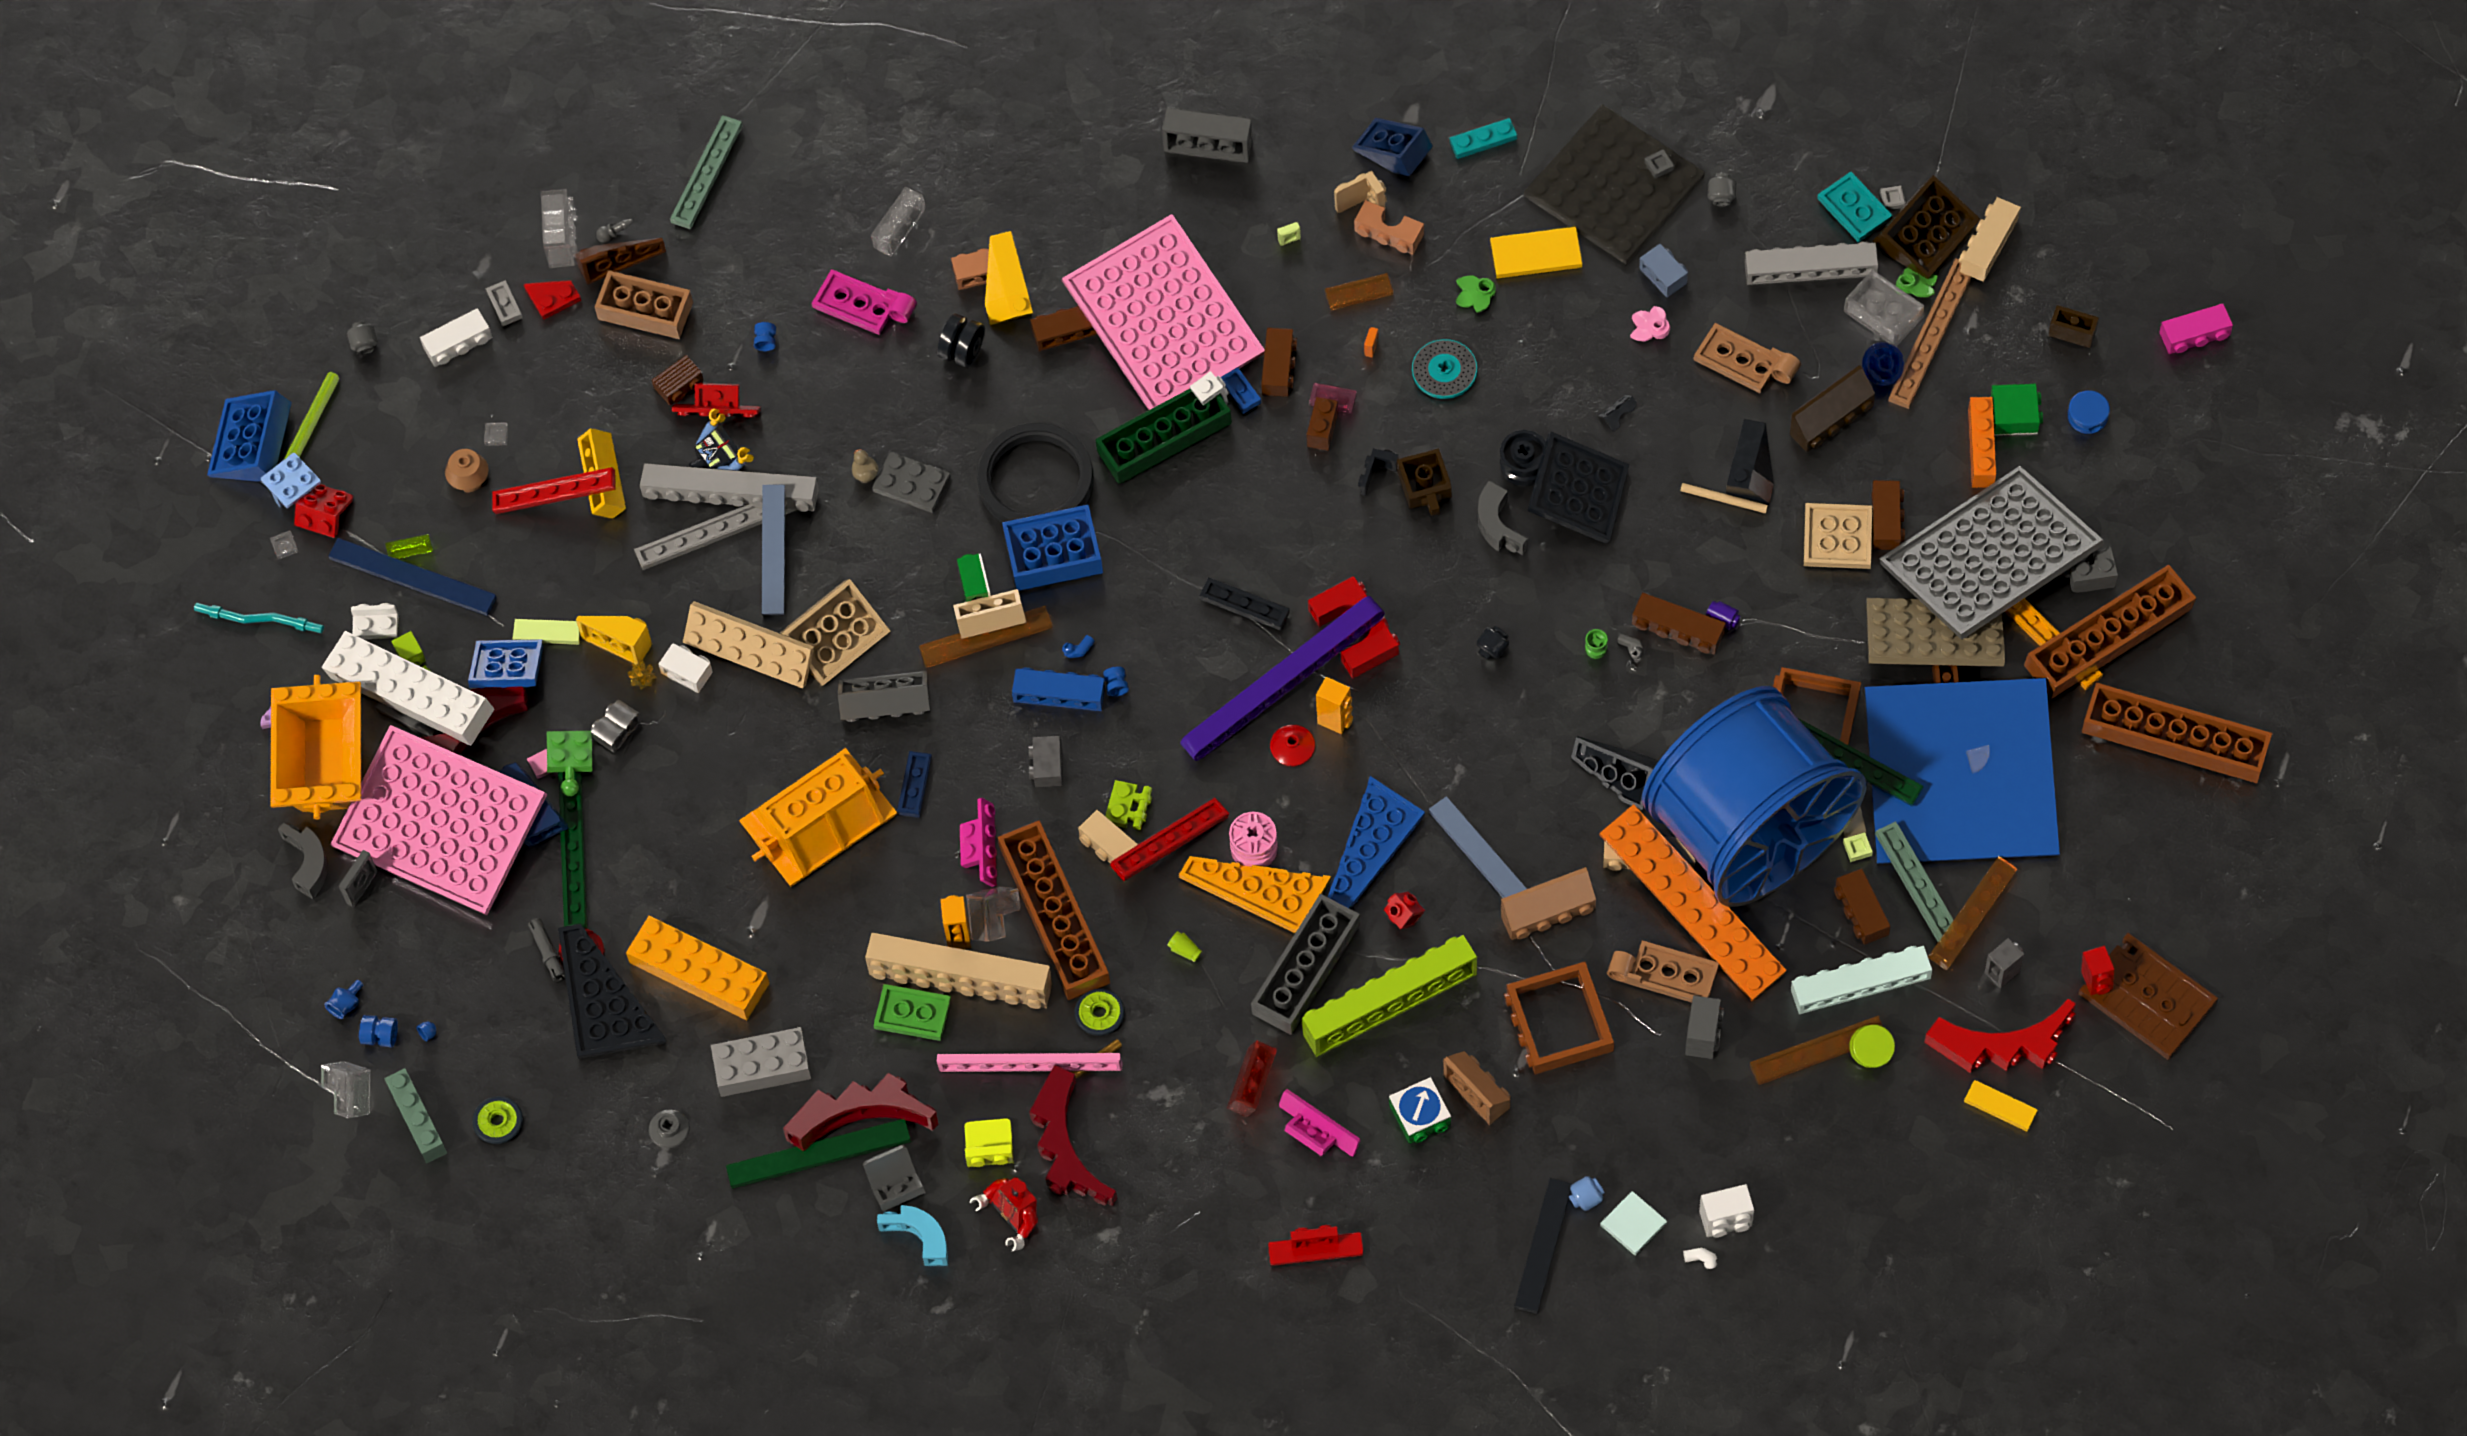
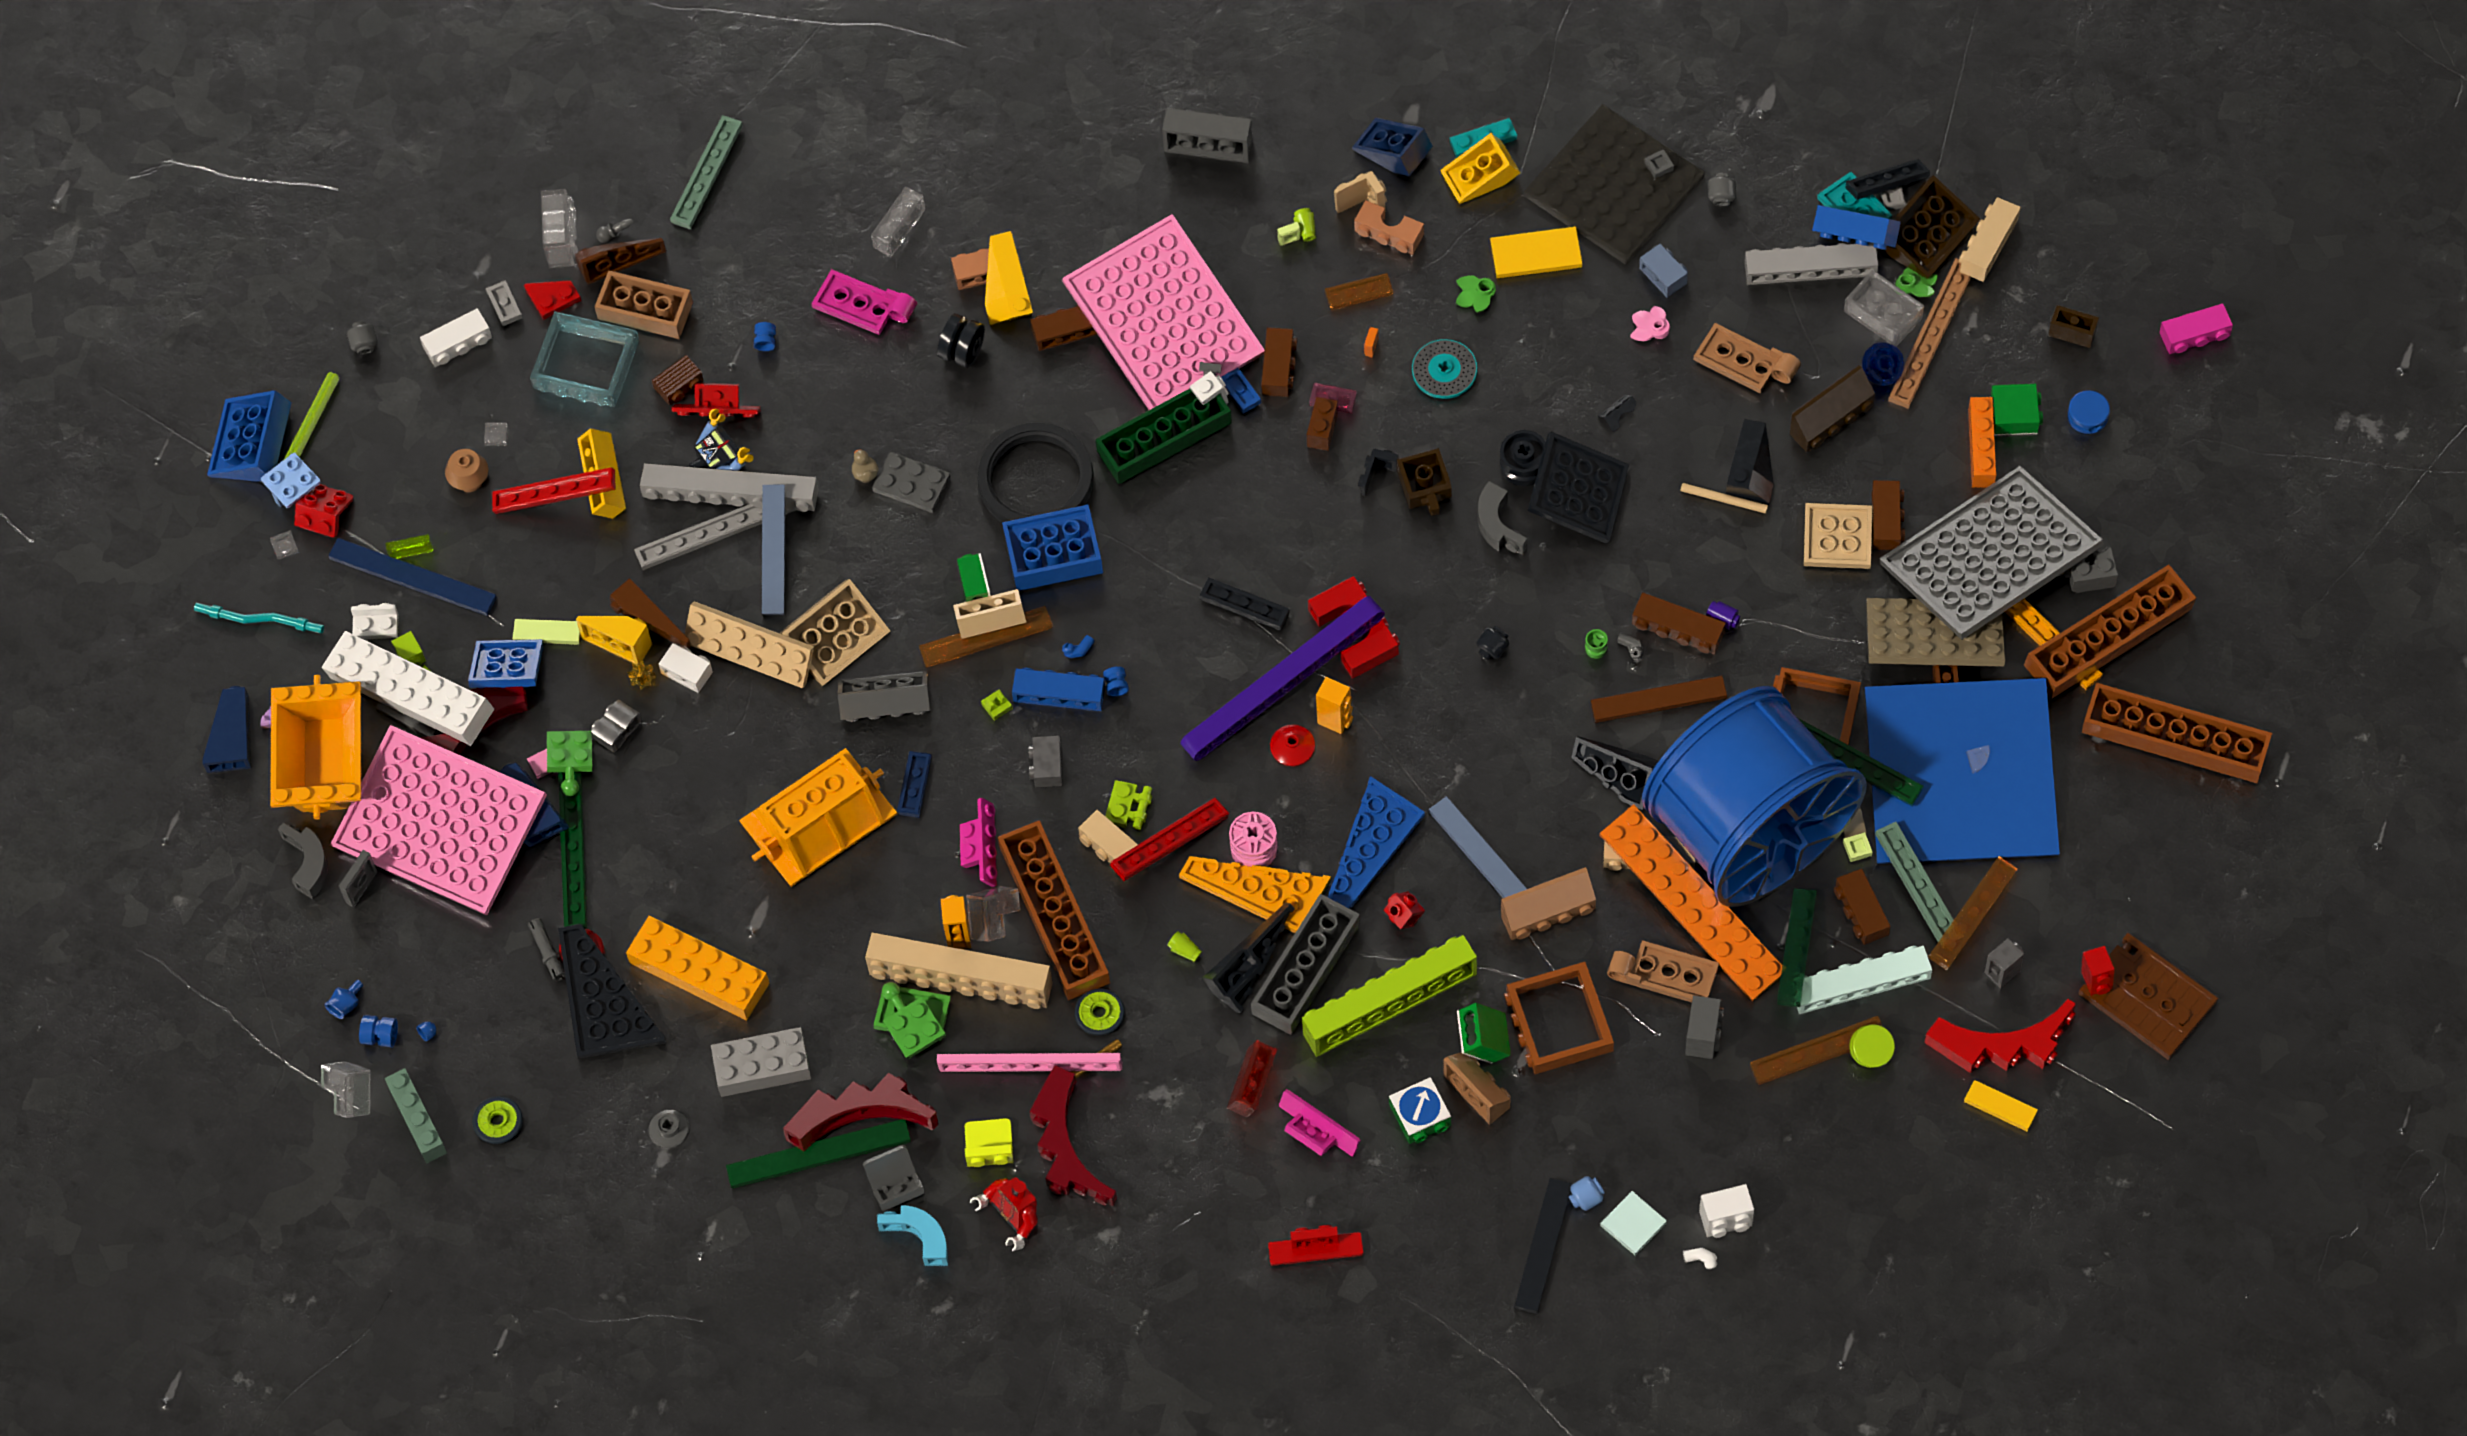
(230, 734): none -> dark blue slope
(592, 329): none -> clear light blue window
(635, 604): none -> reddish brown wedge
(912, 1025): none -> bright green plate
(996, 705): none -> lime tile
(1207, 367): none -> dark grey plate
(1236, 973): none -> black wedge
(1306, 223): none -> lime cone
(1480, 169): none -> yellow slope
(1483, 1033): none -> green piece
(1658, 699): none -> reddish brown tile
(1797, 947): none -> clear green plate
(1857, 226): none -> blue brick
(1887, 179): none -> black plate

